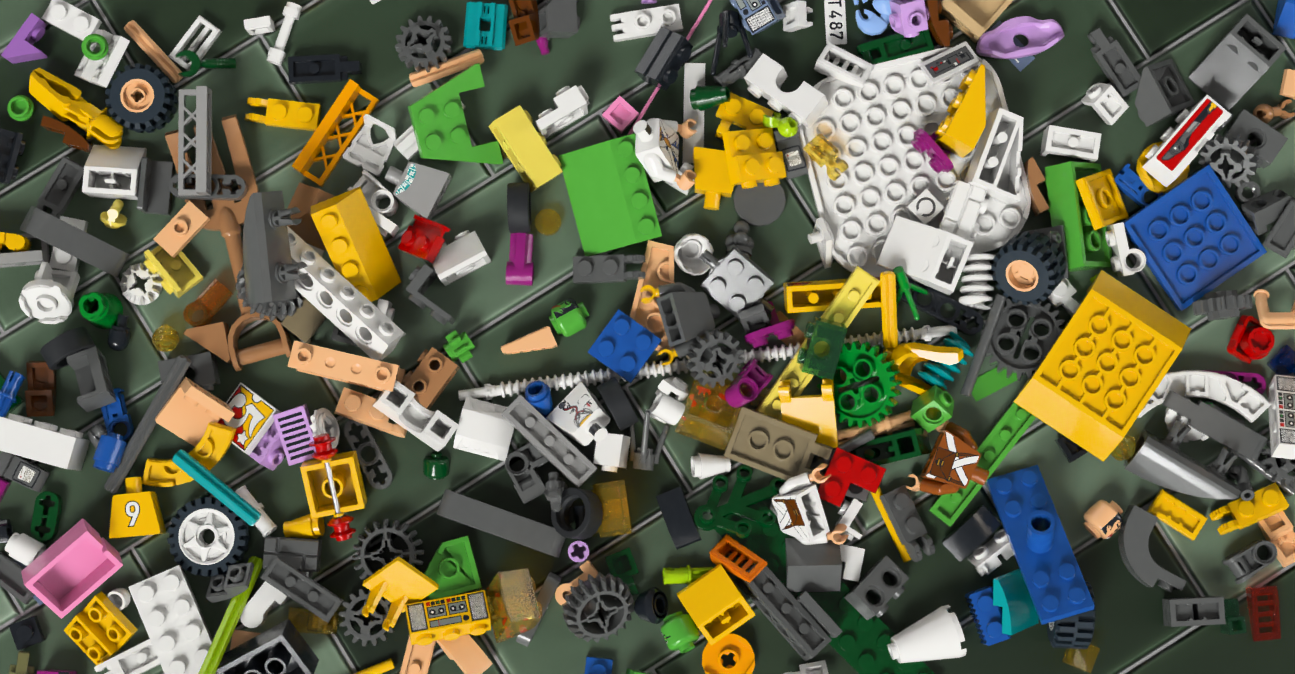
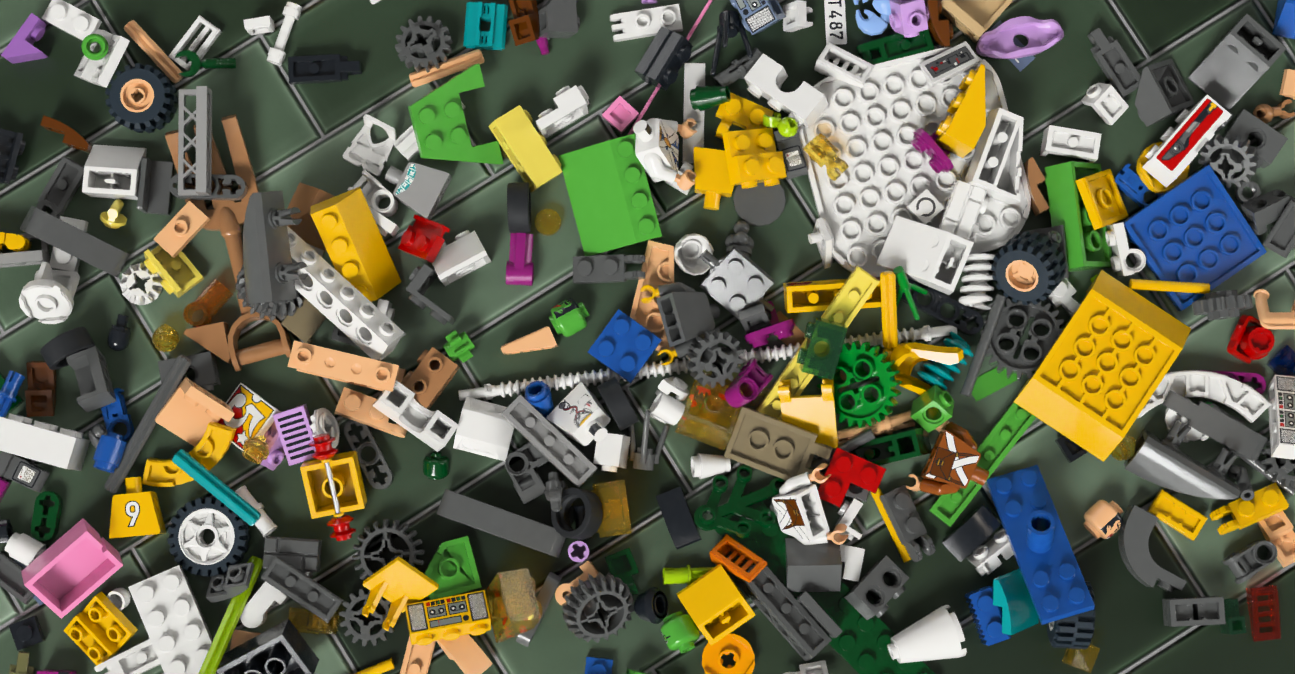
(20, 108): bright green plate -> none
(67, 104): yellow arm -> none
(108, 309): green plant -> none
(256, 449): none -> clear yellow plate
(286, 113): yellow hinge -> none
(304, 527): yellow cone -> none
(326, 129): light orange fence -> none
(1169, 286): none -> yellow bar

